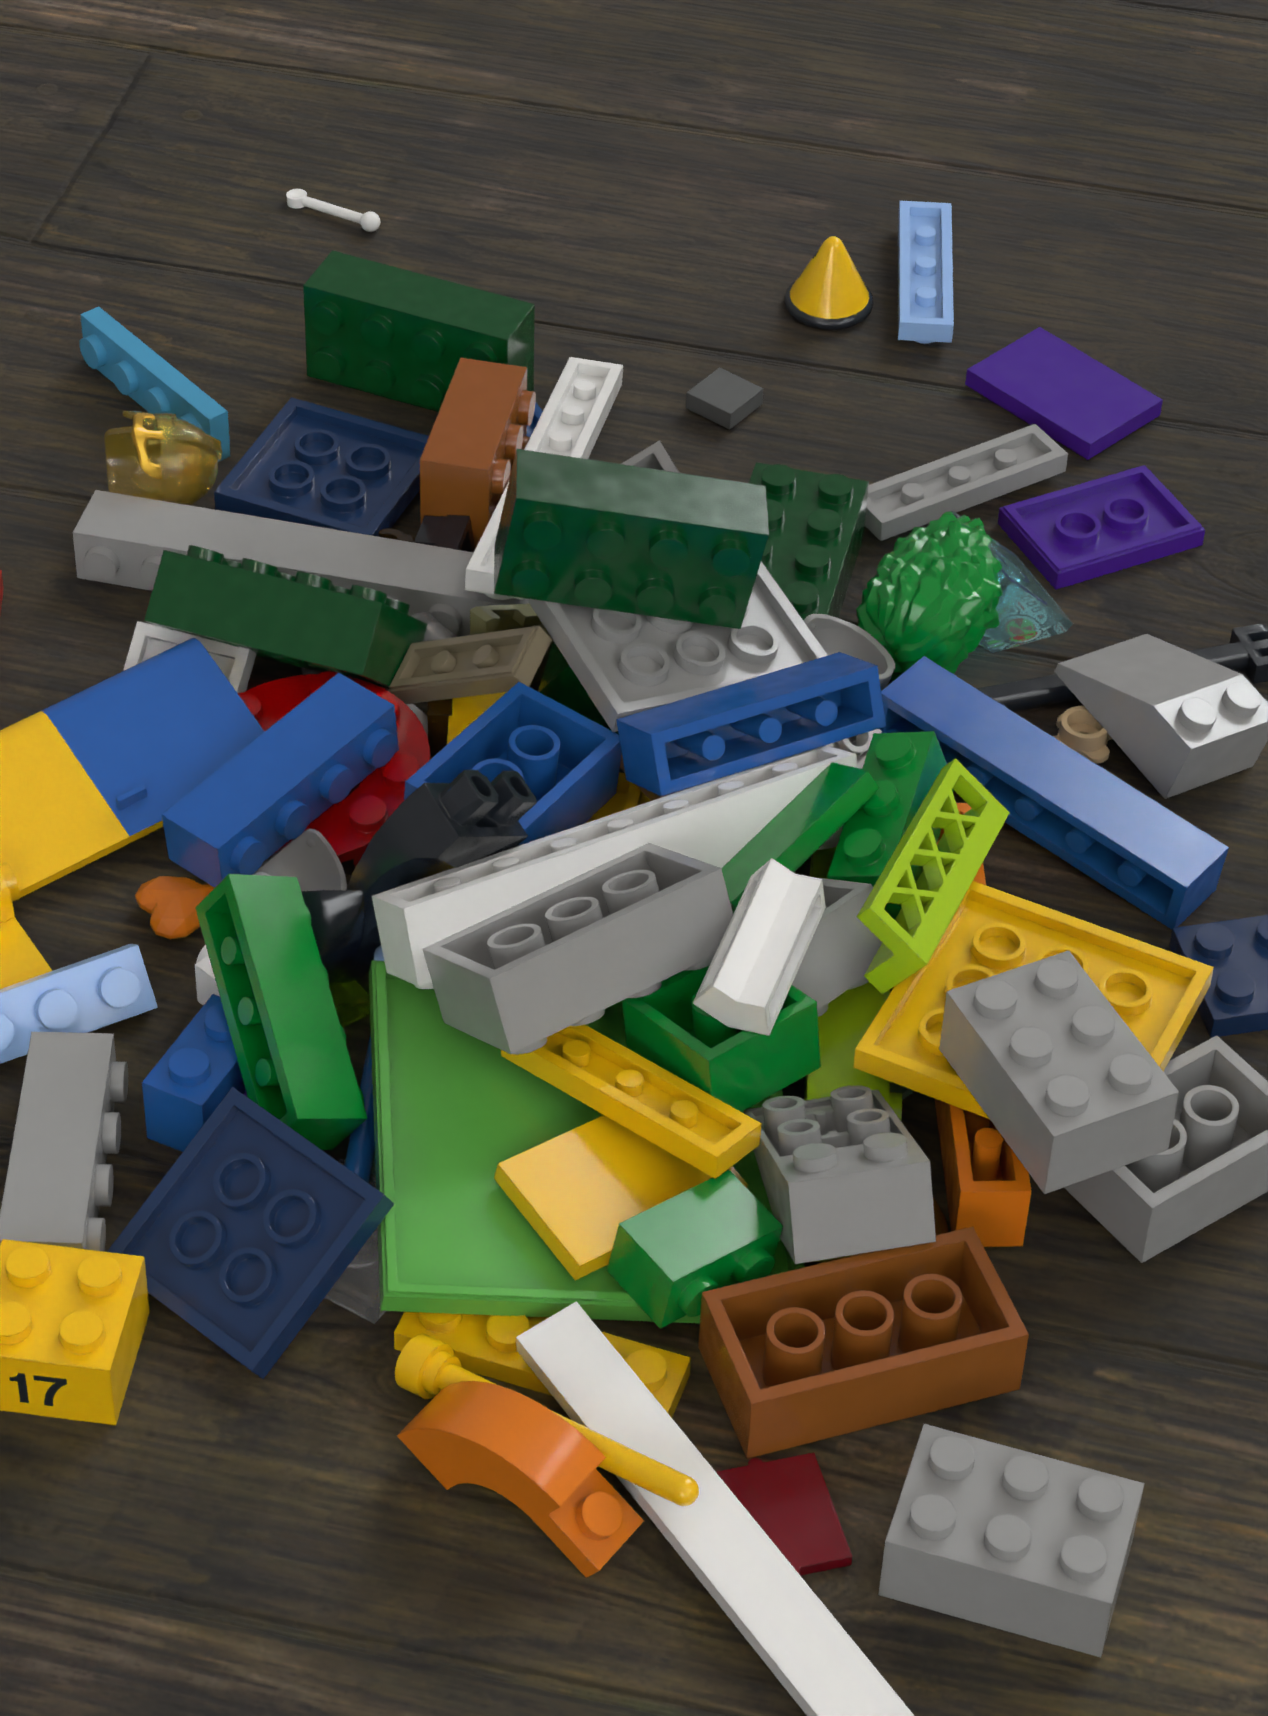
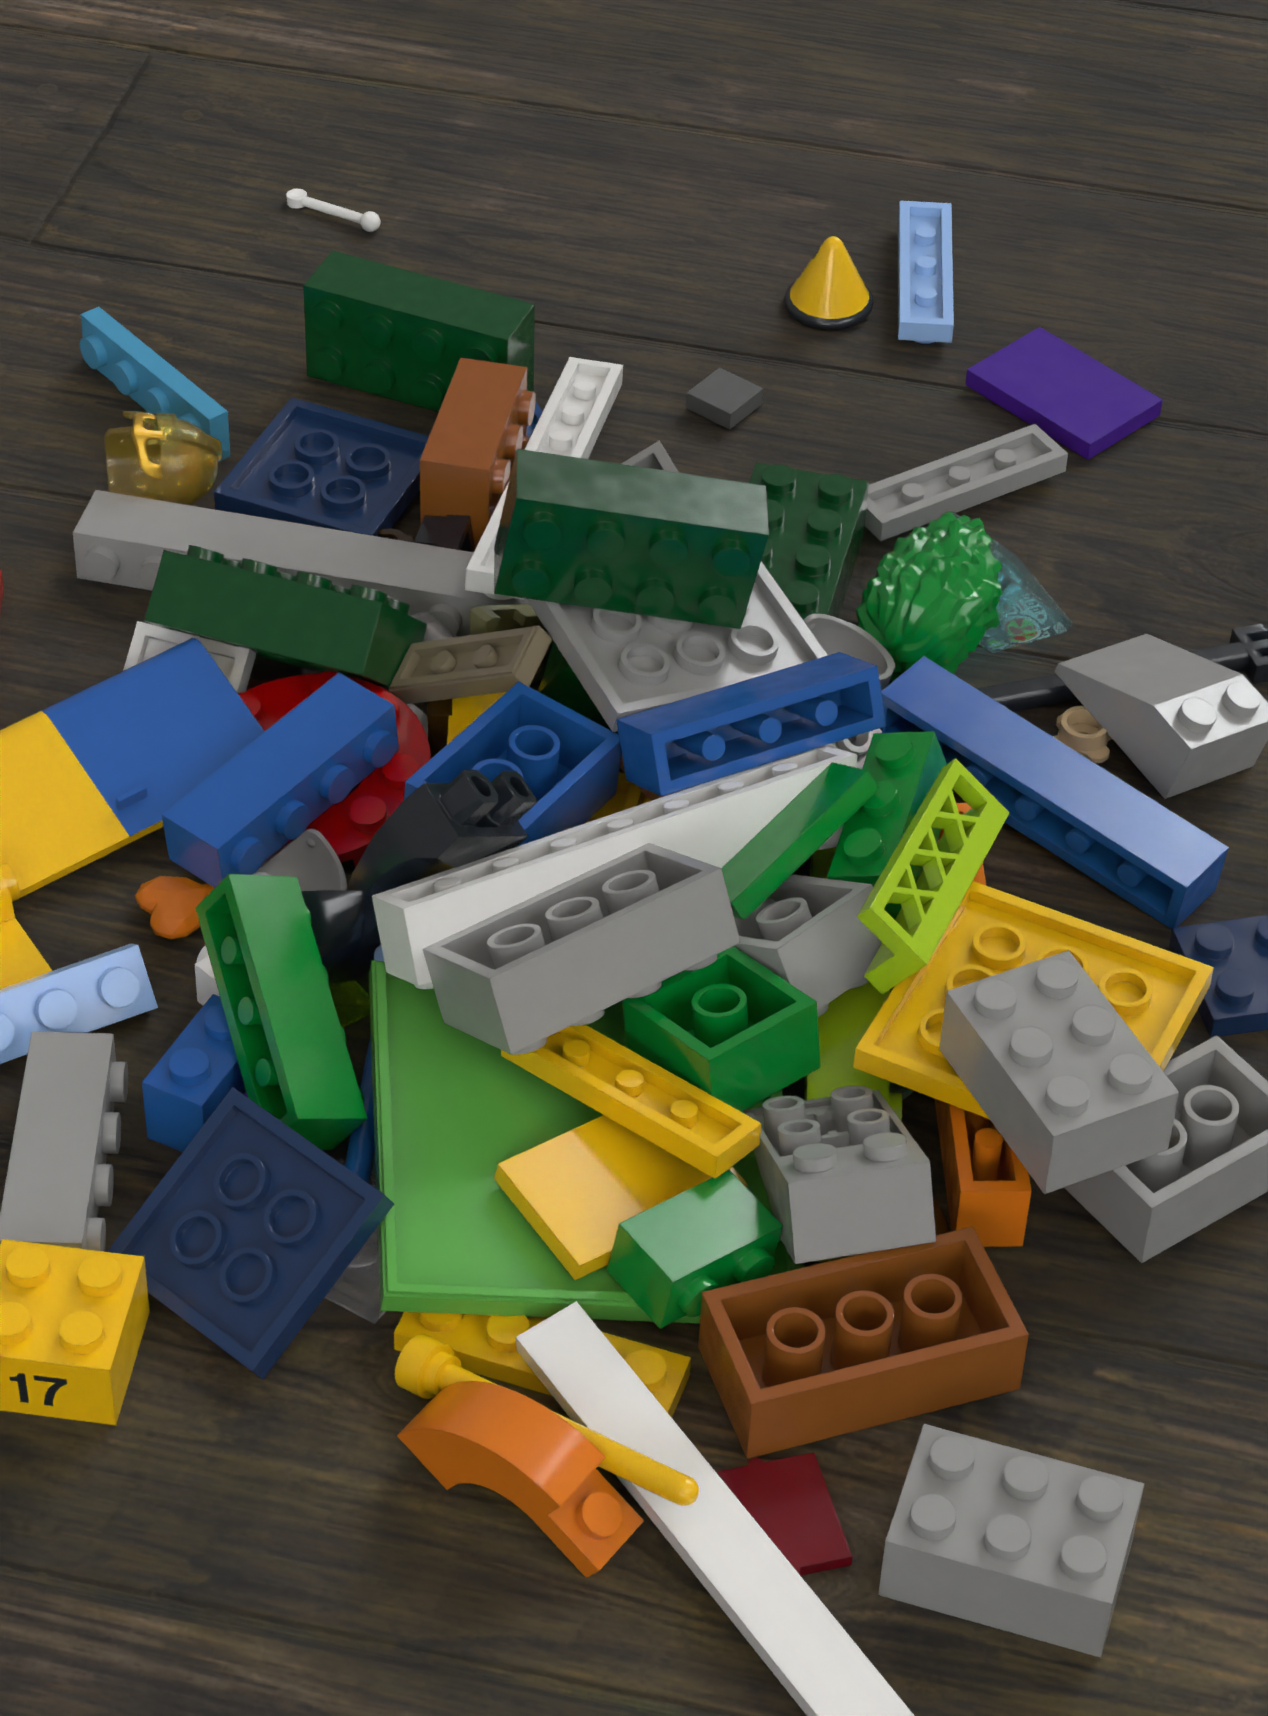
(762, 949): white piece -> none
(1100, 527): dark purple tile -> none

